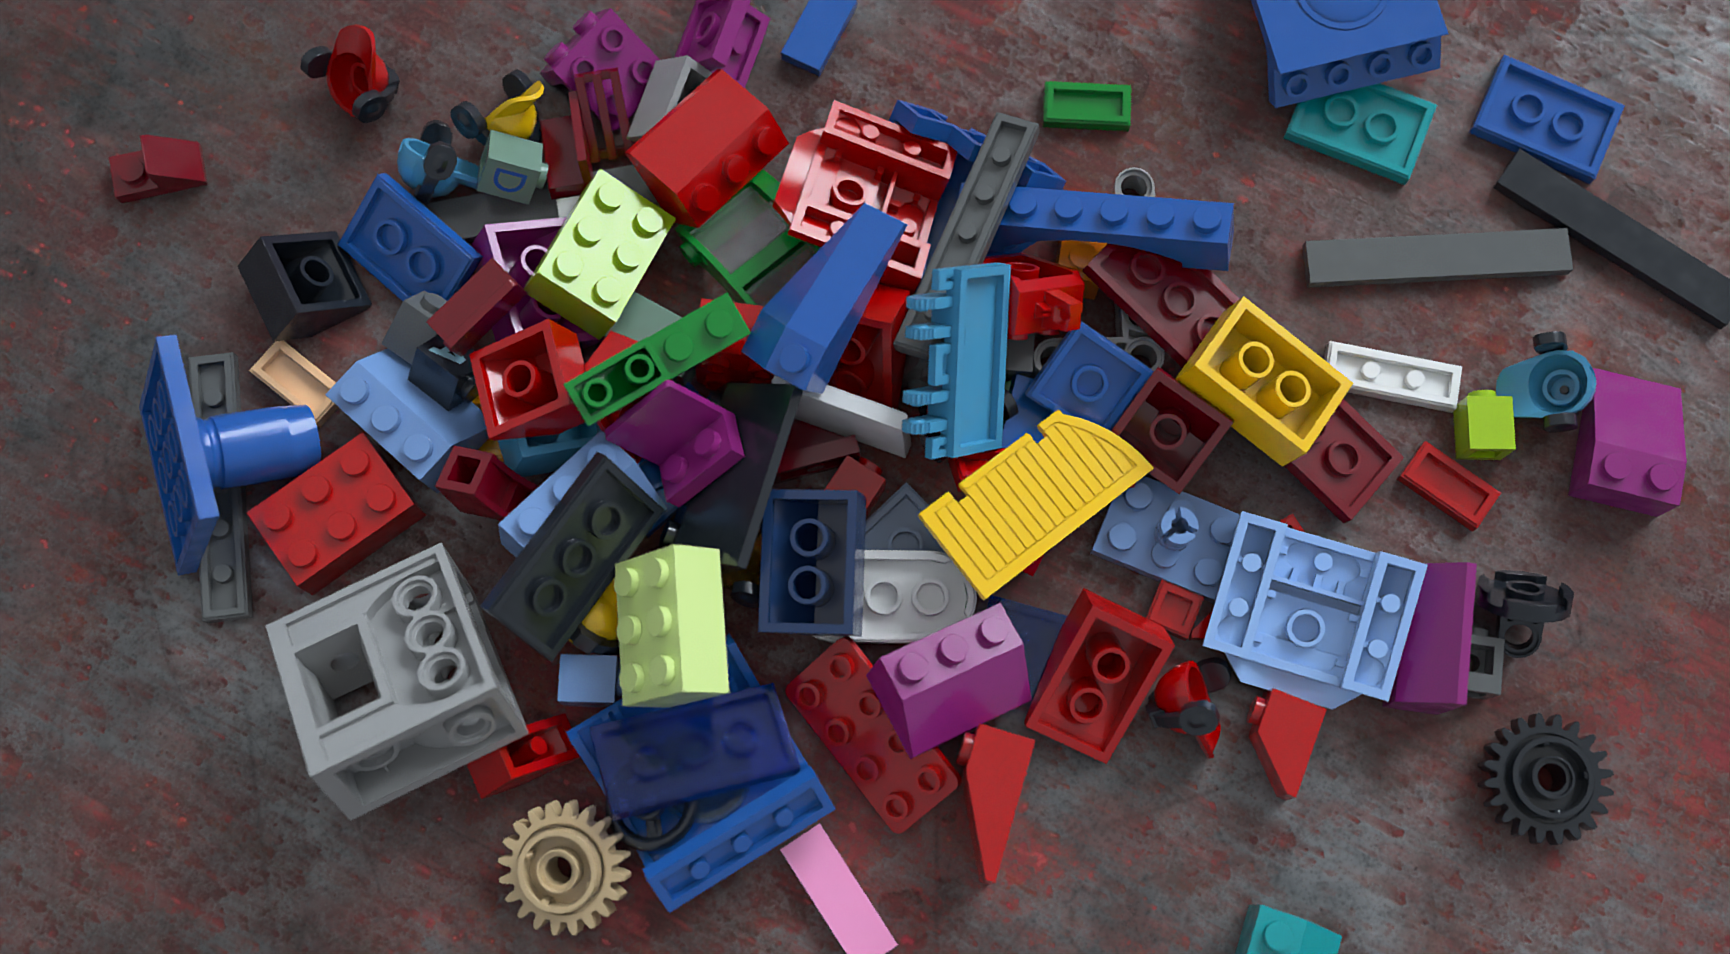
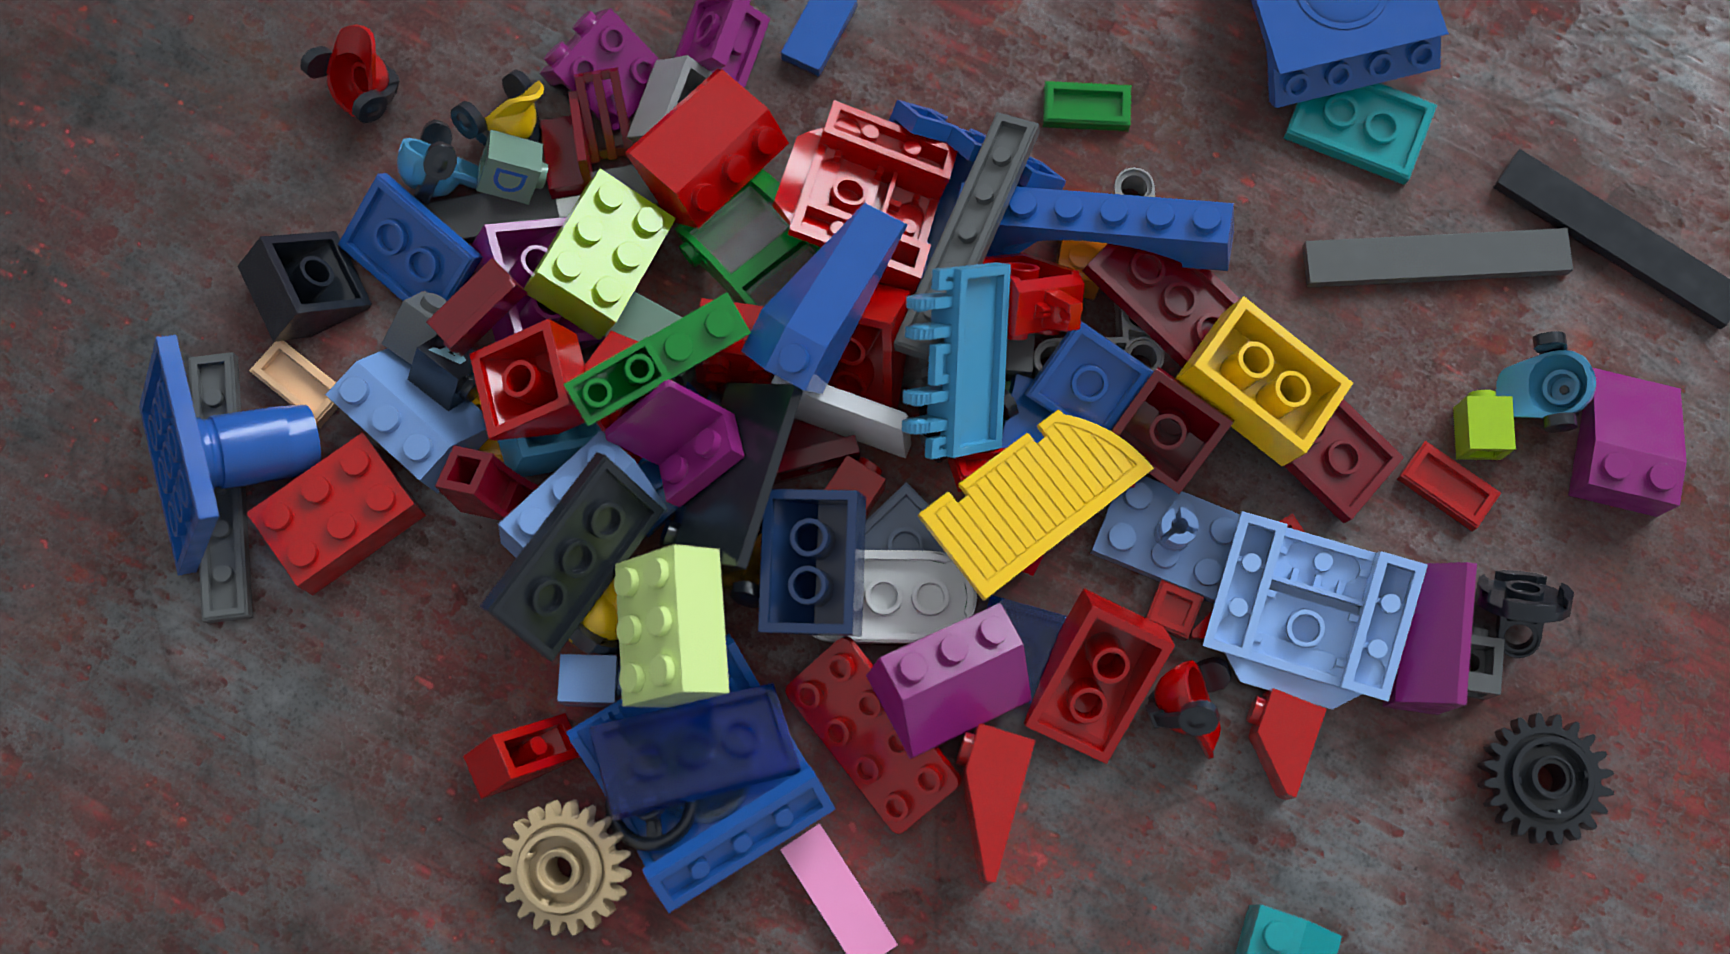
(157, 169): dark red slope -> none
(421, 718): light grey piece -> none
(1397, 376): white tile -> none
(1547, 119): blue tile -> none

